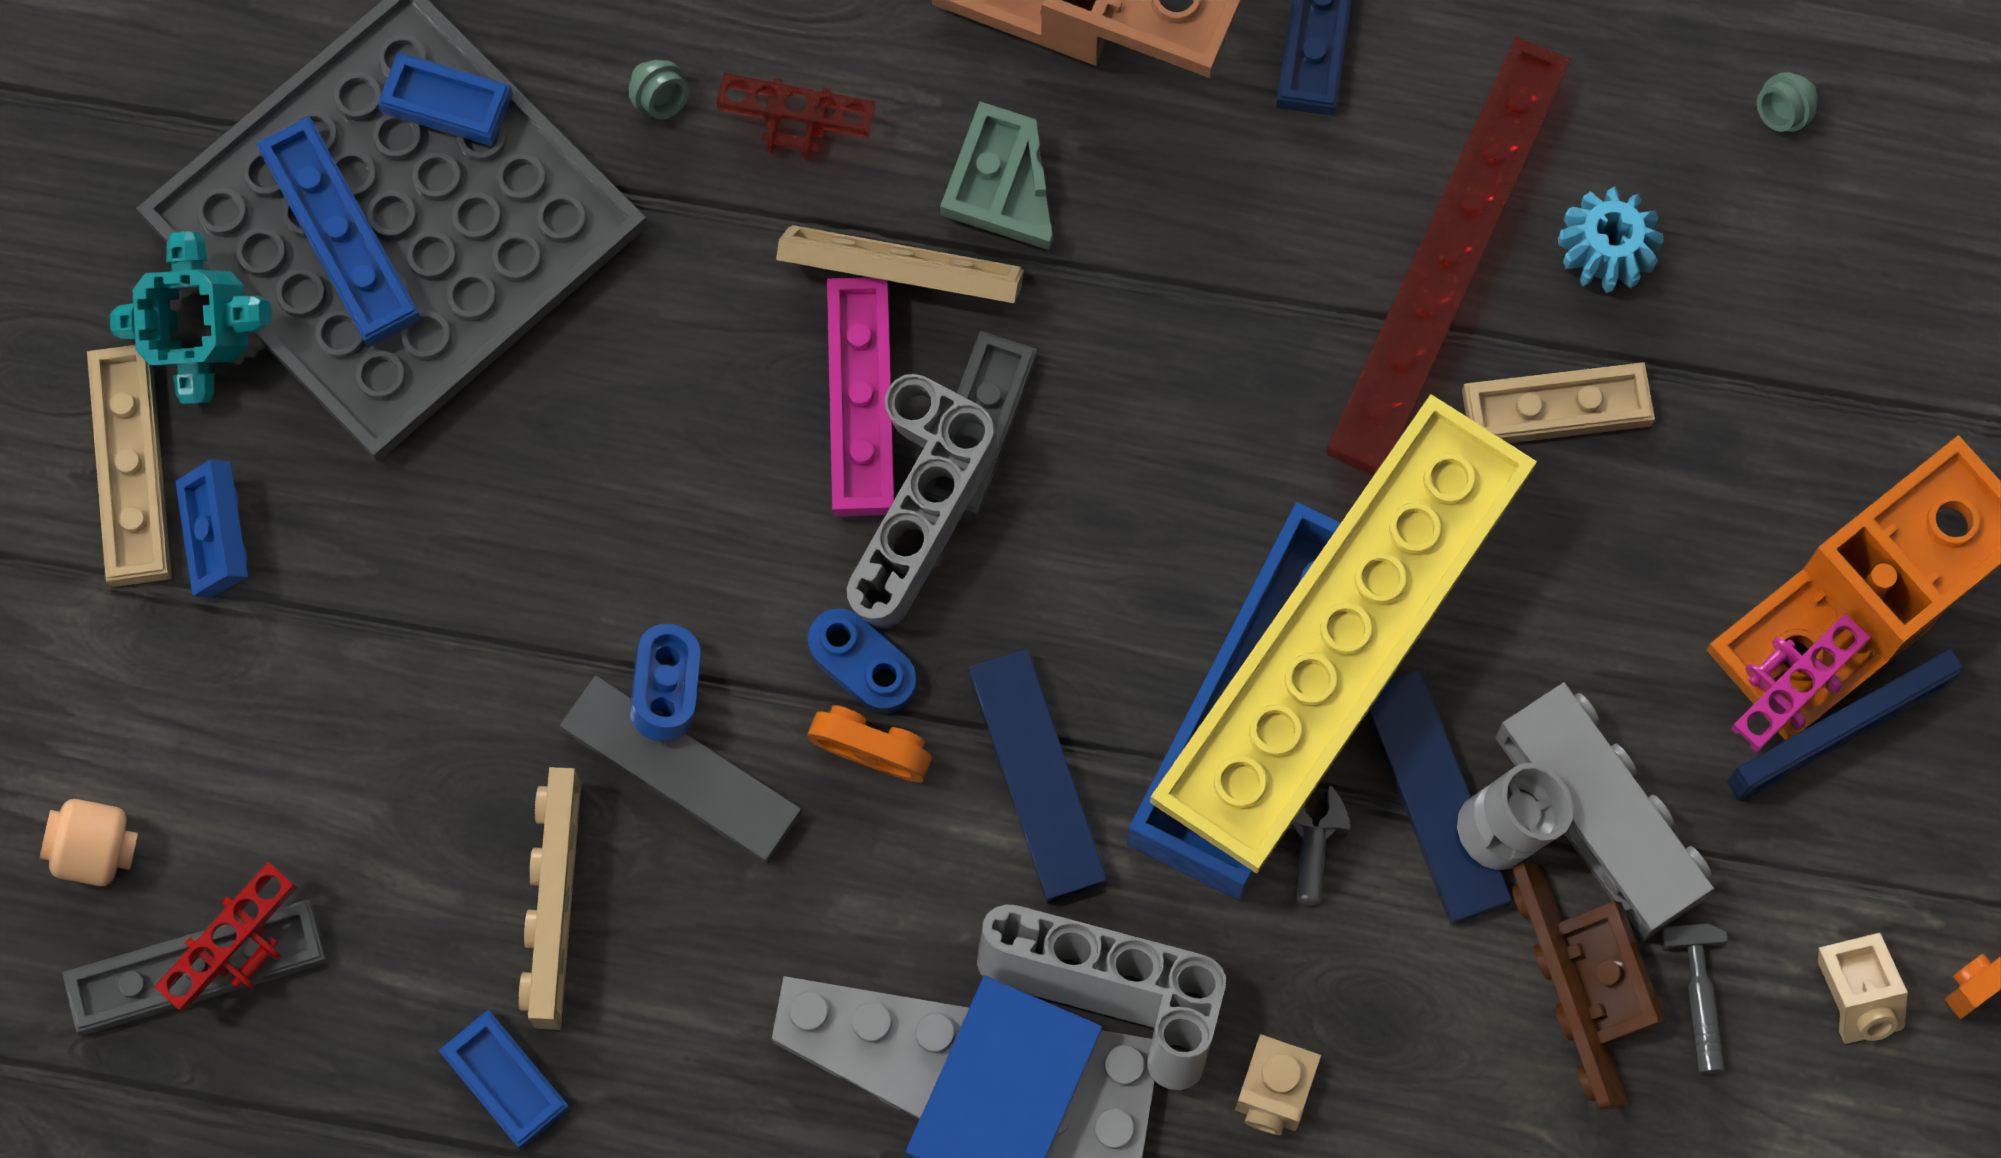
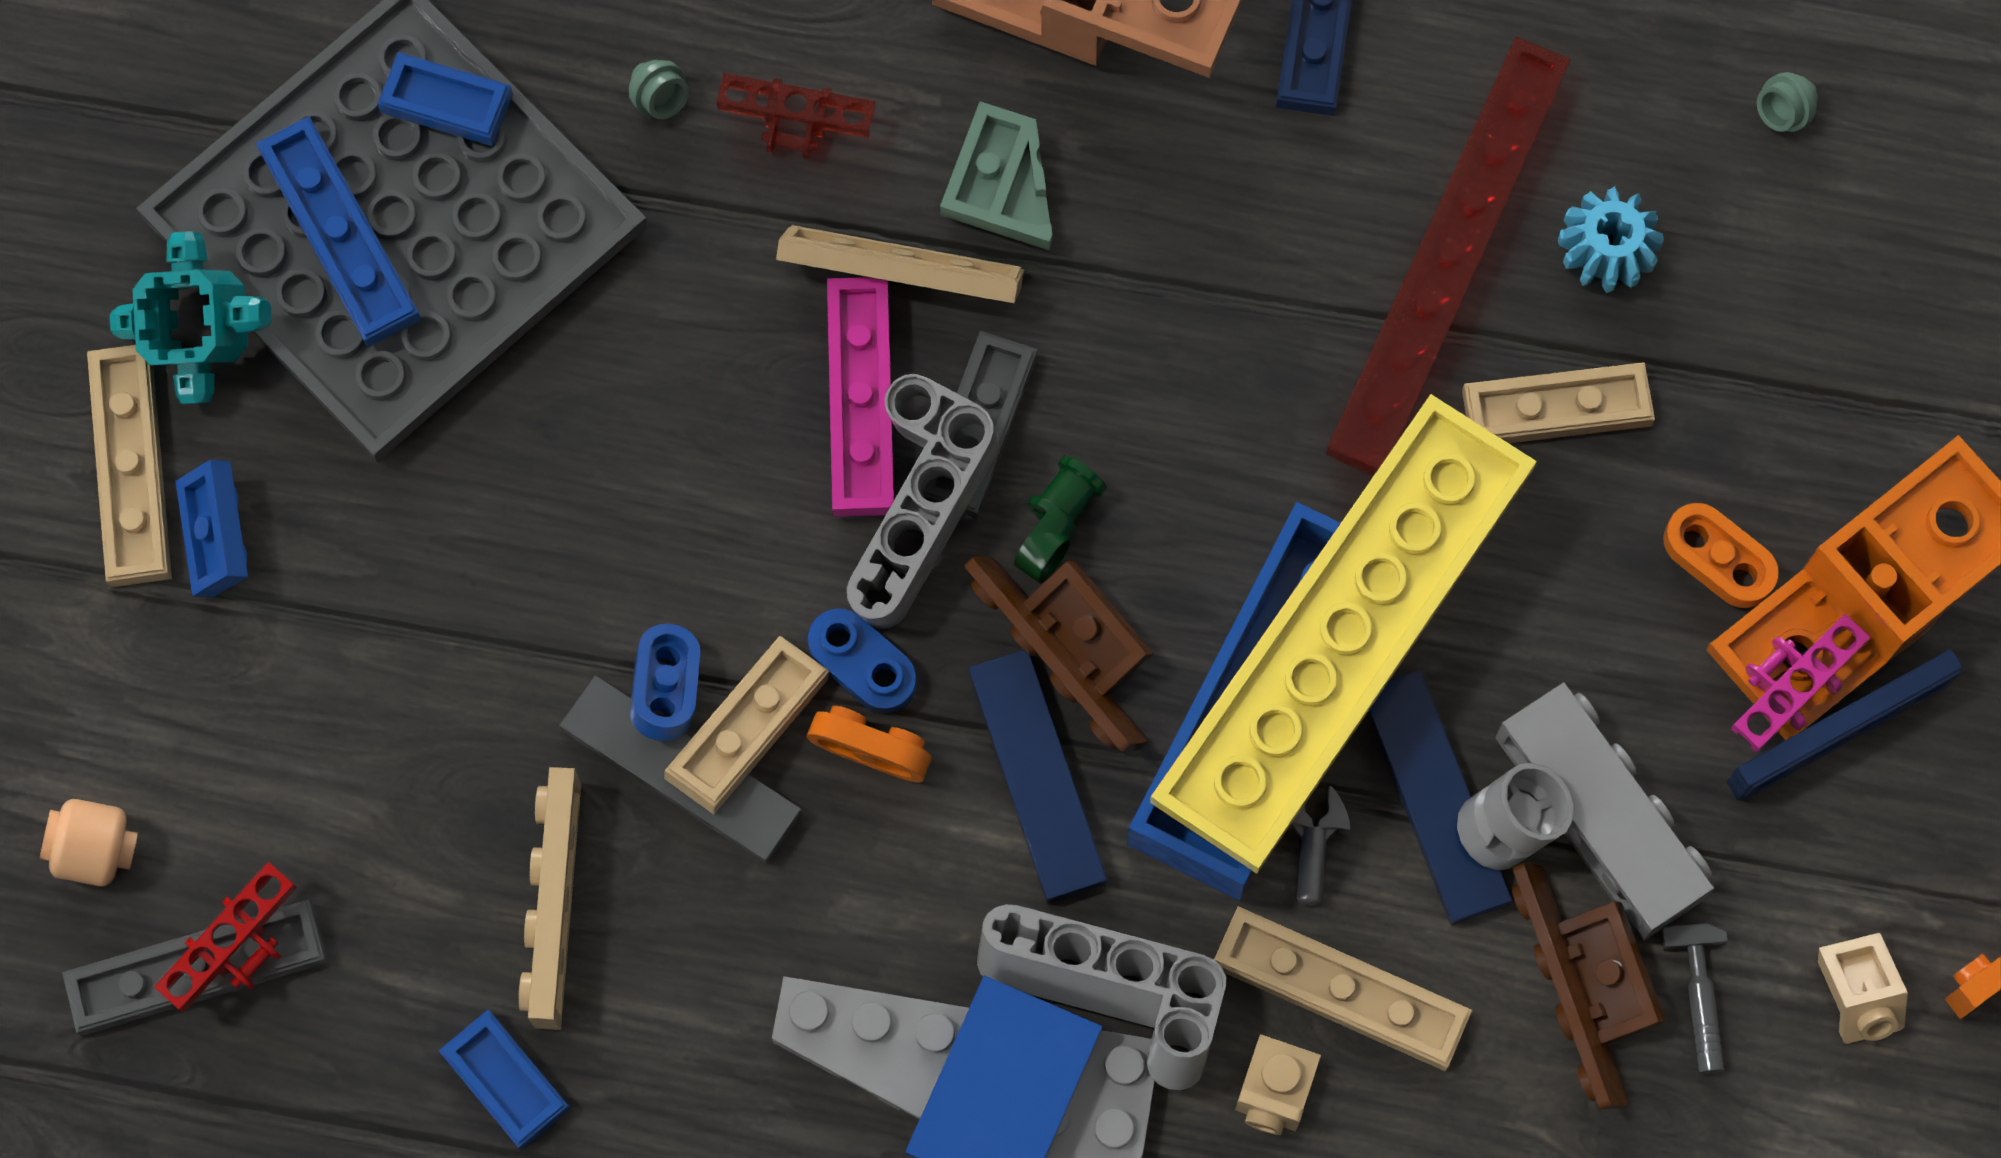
(746, 725): none -> tan tile
(1057, 511): none -> dark green connector
(1076, 637): none -> reddish brown bracket
(1342, 988): none -> tan tile
(1724, 551): none -> orange plate

